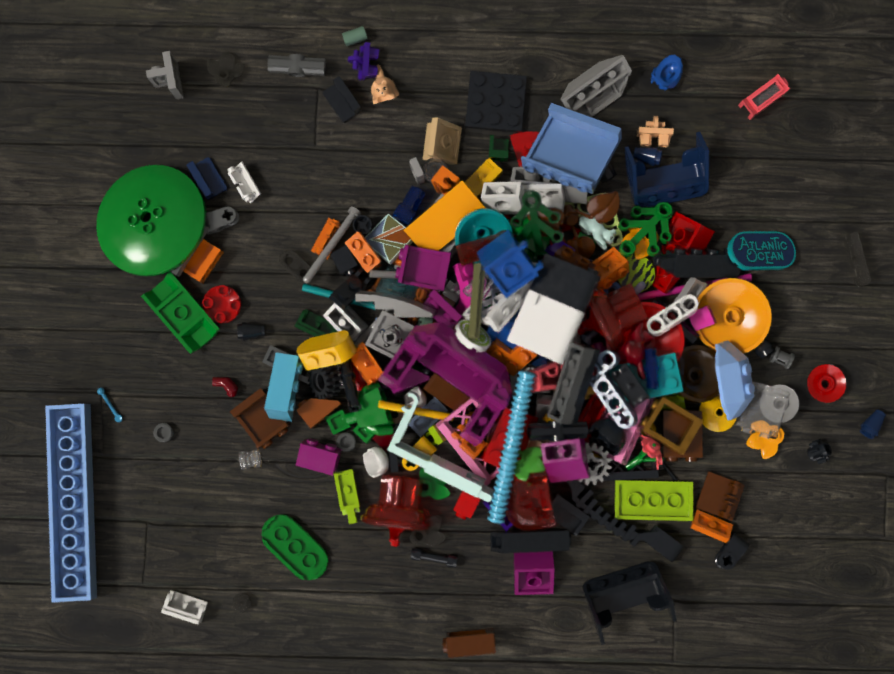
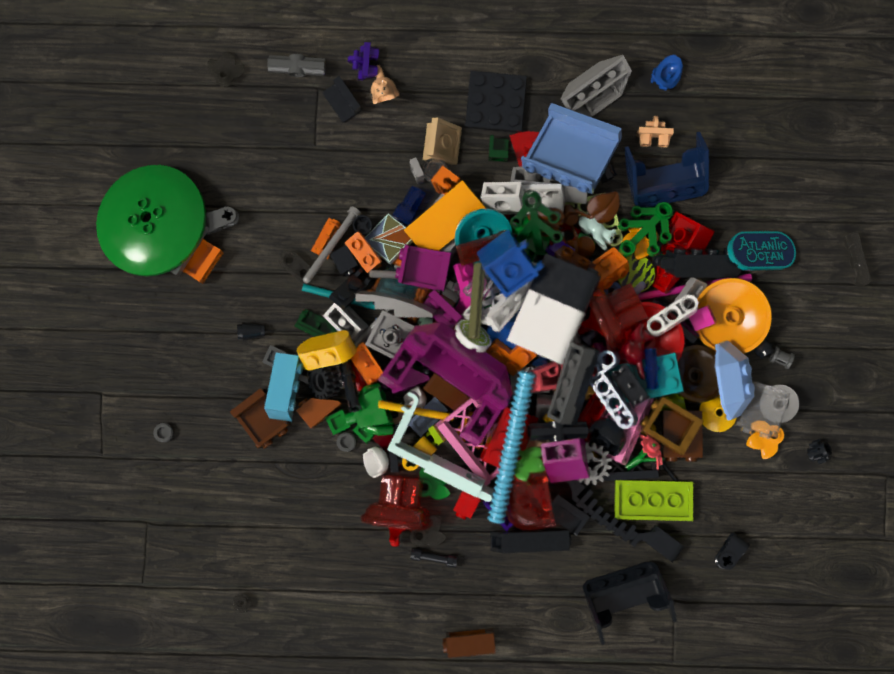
(71, 503): light blue brick -> none
(118, 418): dark azure hinge -> none
(167, 75): light grey bracket -> none
(181, 313): green piece -> none
(184, 607): white hinge -> none
(207, 178): dark blue panel -> none
(222, 304): red dish -> none
(227, 383): dark red arm -> none
(247, 188): white hinge -> none
(250, 459): clear wheel -> none
(294, 547): green tile -> none
(318, 456): magenta brick -> none
(347, 494): lime hinge -> none
(354, 36): sand green piece -> none
(467, 447): orange plate -> none
(485, 173): yellow hinge -> none
(533, 573): magenta slope -> none
(648, 155): dark blue cone -> none
(711, 526): orange plate -> none
(720, 496): reddish brown hinge -> none
(765, 95): coral window -> none
(834, 378): red dish -> none
(872, 425): dark blue cone -> none

